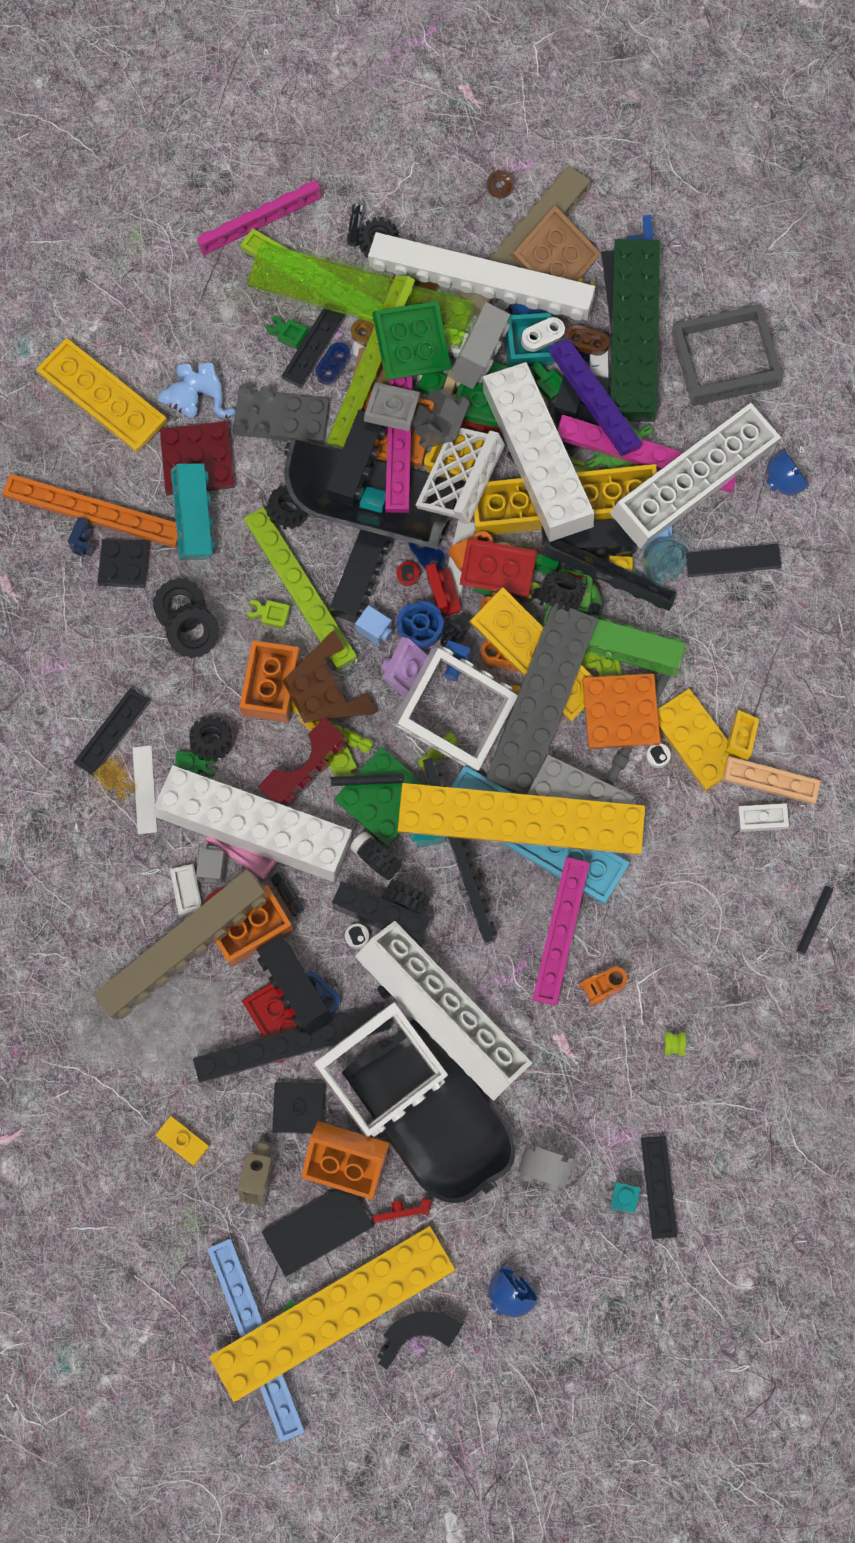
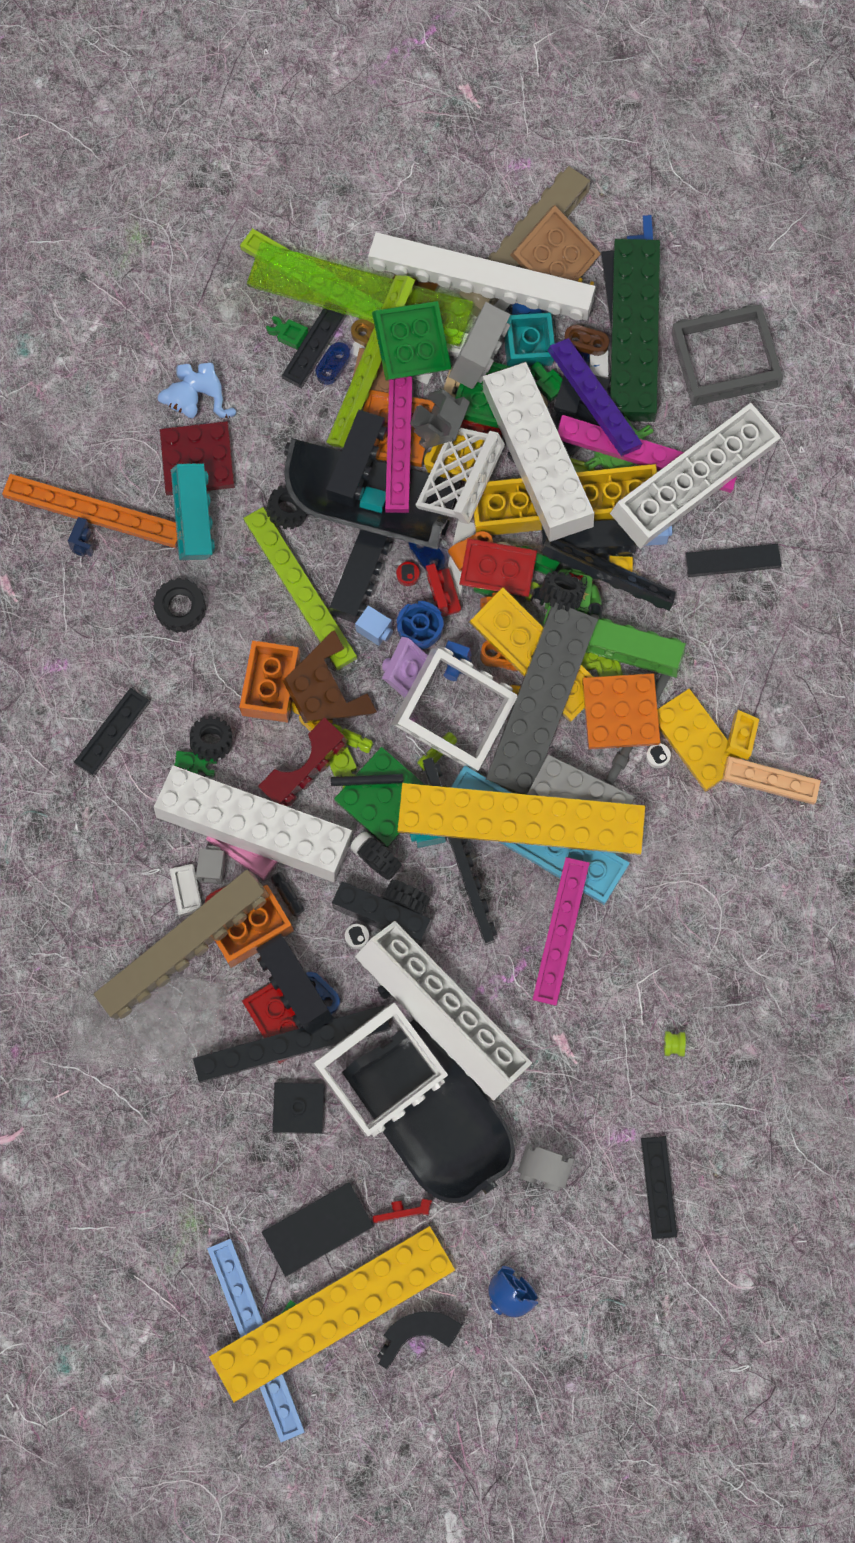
(101, 395): yellow plate -> none
(111, 777): clear yellow plate -> none
(123, 563): black plate -> none
(144, 789): white sticker -> none
(182, 1141): yellow plate -> none
(196, 648): black tyre -> none
(255, 1184): dark tan torso -> none
(258, 218): dark pink plate -> none
(272, 614): lime plate -> none
(280, 415): dark grey hinge -> none
(345, 1160): orange brick -> none
(355, 224): black axle -> none
(370, 230): black tyre -> none
(392, 406): light grey plate -> none
(431, 382): green plate -> none
(455, 630): black piece -> none
(493, 178): reddish brown piece -> none
(544, 334): white plate -> none
(602, 986): orange piece -> none
(624, 1198): teal brick -> none
(664, 559): clear light blue cylinder -> none
(763, 817): white plate -> none
(785, 475): blue cylinder -> none
(814, 920): black bar -> none

